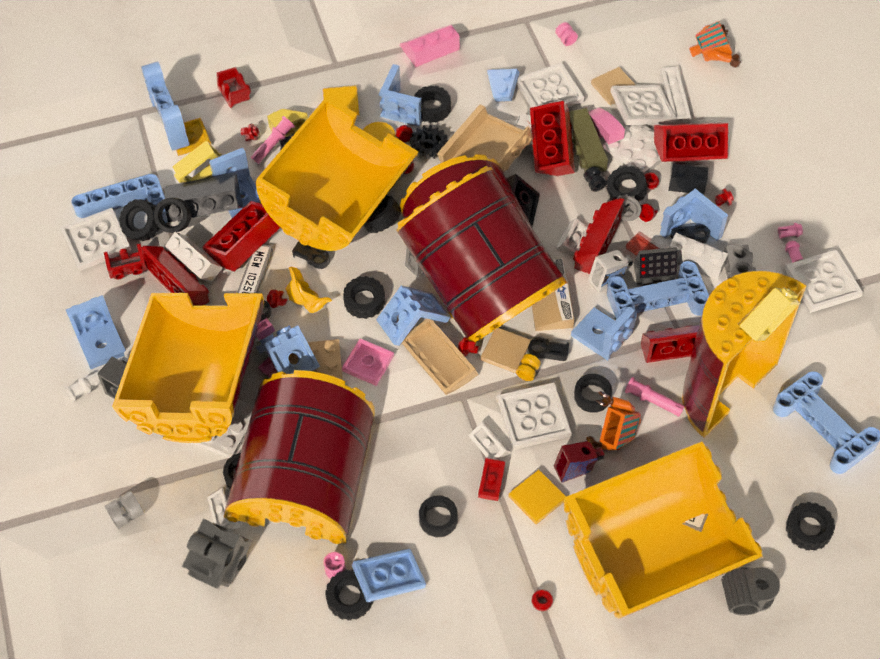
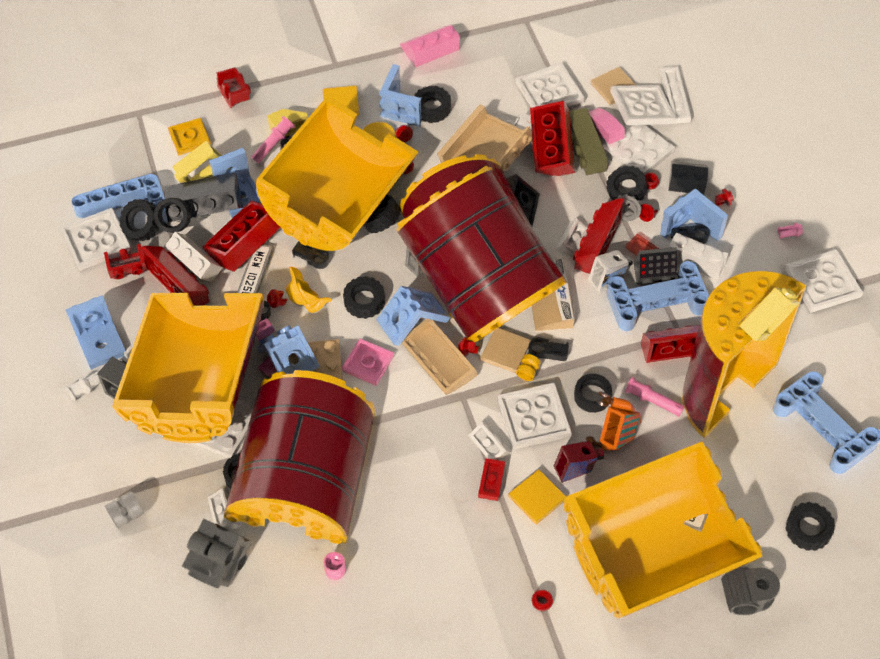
(161, 99): light blue beam -> none
(250, 132): red plate -> none
(335, 605): black tyre -> none
(388, 575): light blue tile -> none
(428, 141): black gear -> none
(438, 501): black tyre -> none
(503, 83): light blue wing -> none
(566, 34): bright pink wheel -> none
(594, 178): black wheel -> none
(613, 331): light blue bracket -> none
(691, 141): red slope -> none
(714, 45): orange torso -> none
(738, 260): light grey brick -> none
(793, 250): bright pink pin -> none

